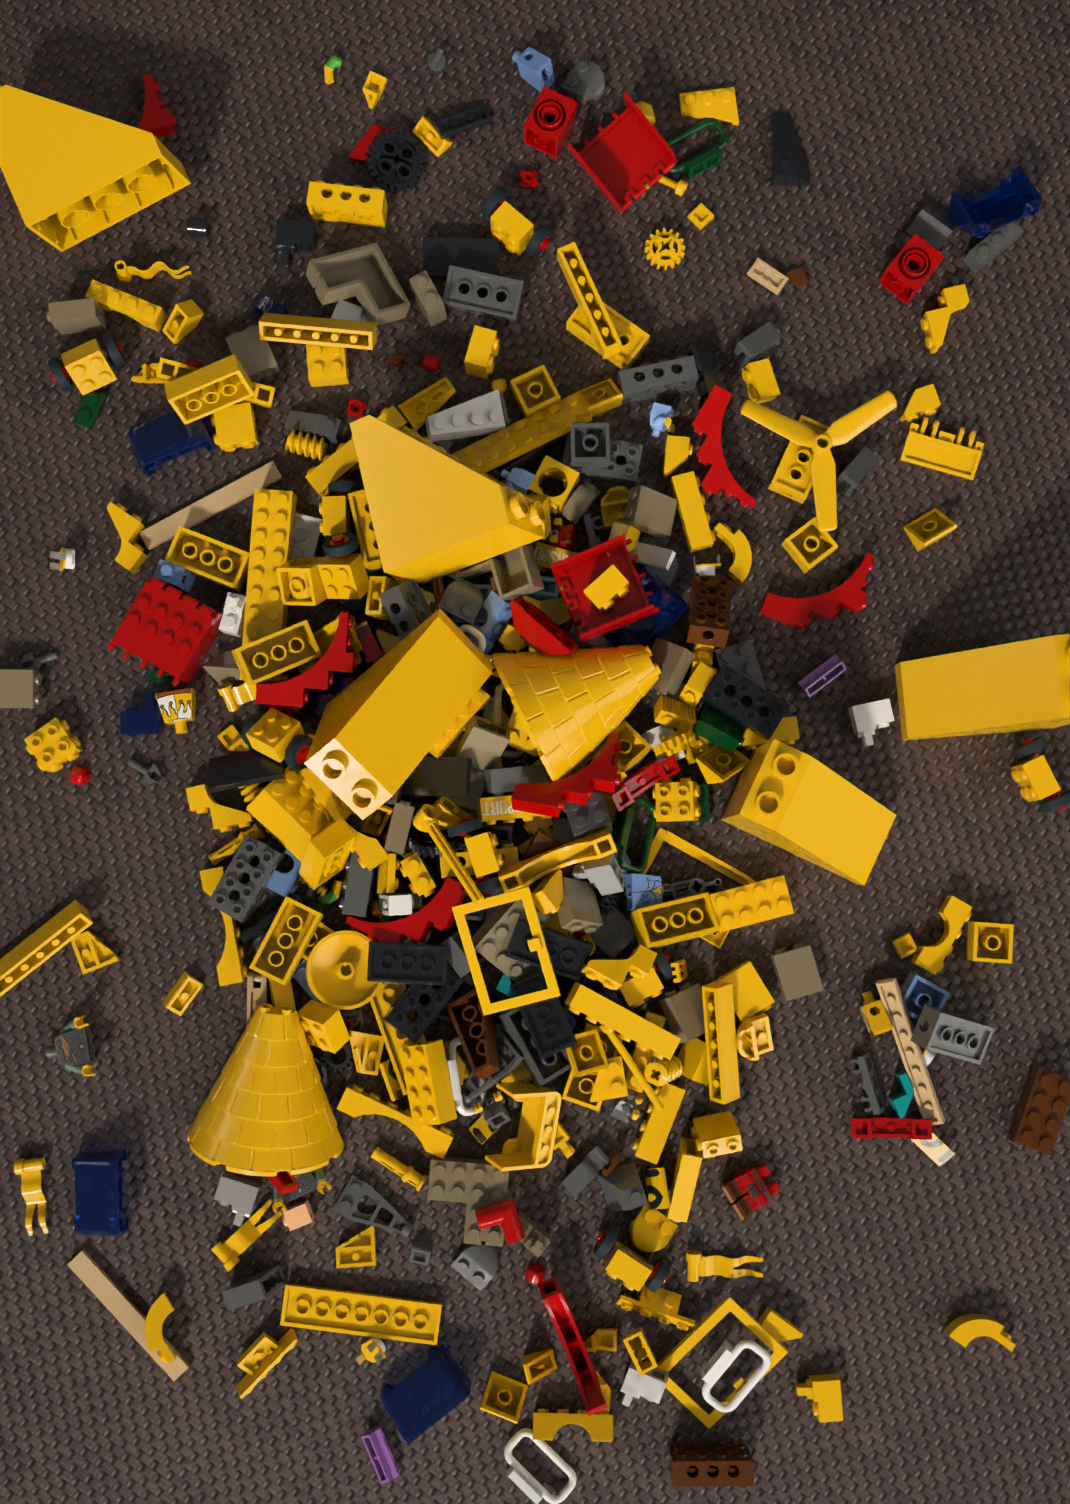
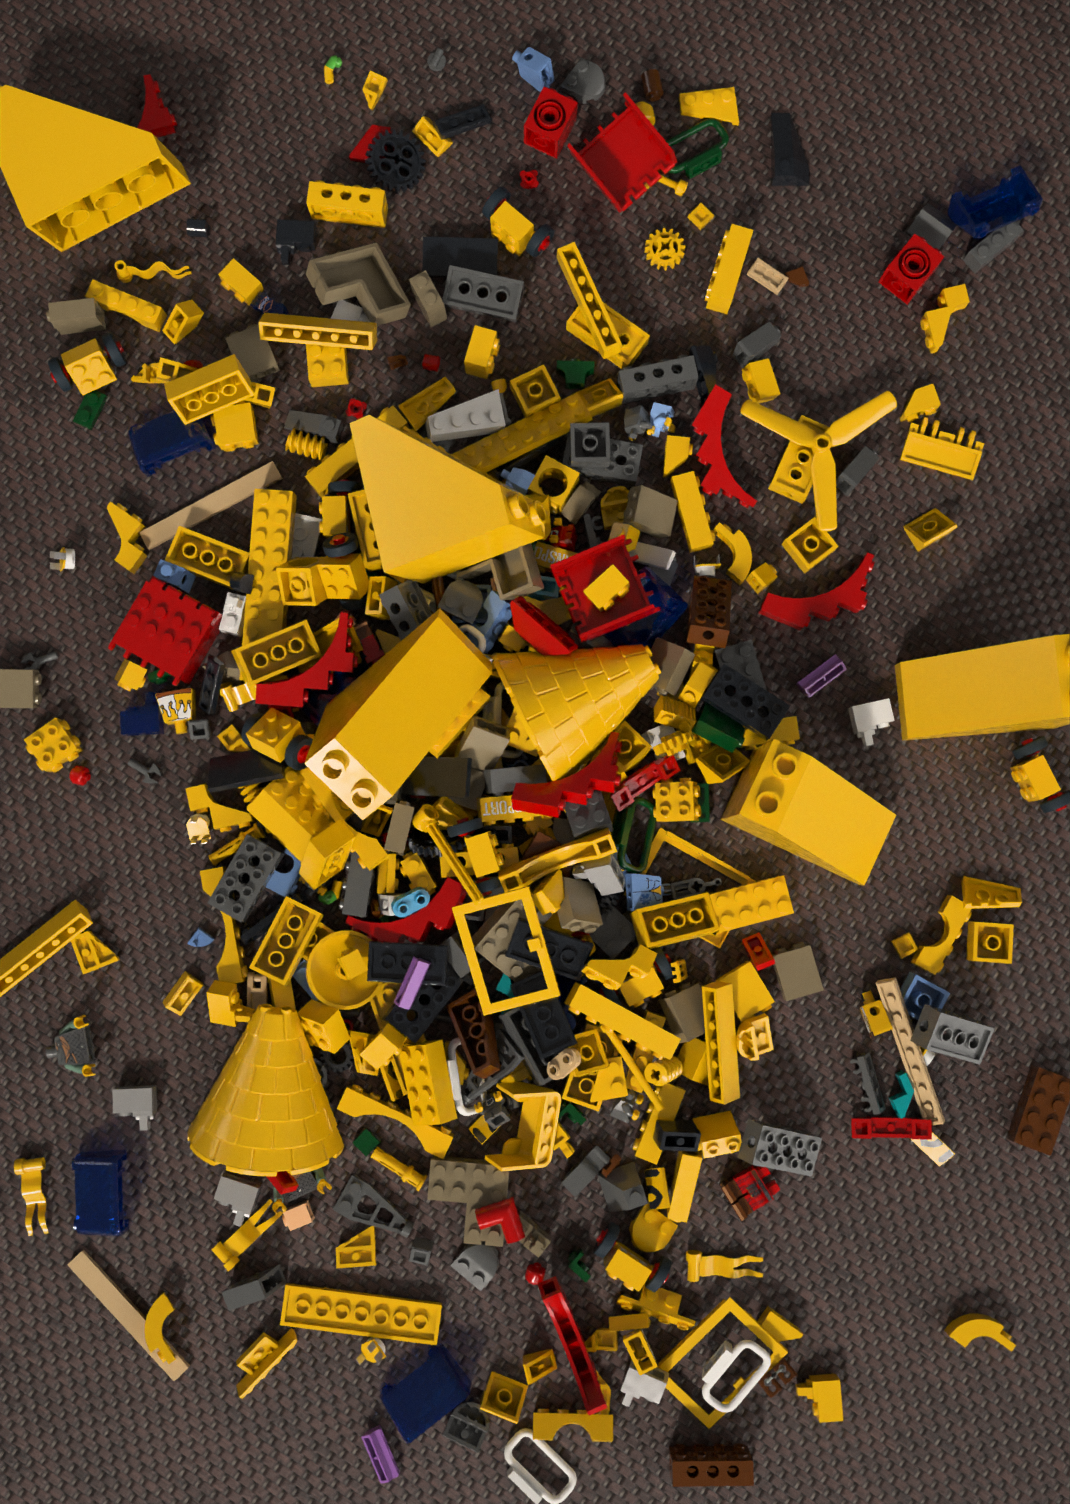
(130, 675): none -> yellow brick
(136, 1100): none -> light grey hinge
(198, 828): none -> yellow piece
(199, 729): none -> dark grey slope
(200, 938): none -> medium blue tile
(211, 685): none -> black tile
(225, 1004): none -> yellow hinge
(240, 281): none -> yellow brick
(242, 582): none -> black brick
(352, 963): none -> yellow brick
(366, 1141): none -> dark green tile
(383, 1046): none -> yellow brick
(410, 902): none -> dark azure plate
(411, 983): none -> medium lavender piece
(467, 1426): none -> dark grey slope
(562, 1065): none -> tan plate
(574, 1115): none -> dark green bracket
(575, 372): none -> dark green brick
(579, 1268): none -> dark green bracket
(629, 1322): none -> yellow slope
(636, 422): none -> dark grey piece
(652, 85): none -> reddish brown brick
(677, 1135): none -> black hinge
(728, 268): none -> yellow brick
(758, 951): none -> red slope
(759, 1142): none -> dark grey brick
(762, 577): none -> yellow slope
(768, 1379): none -> reddish brown piece
(988, 894): none -> yellow wing

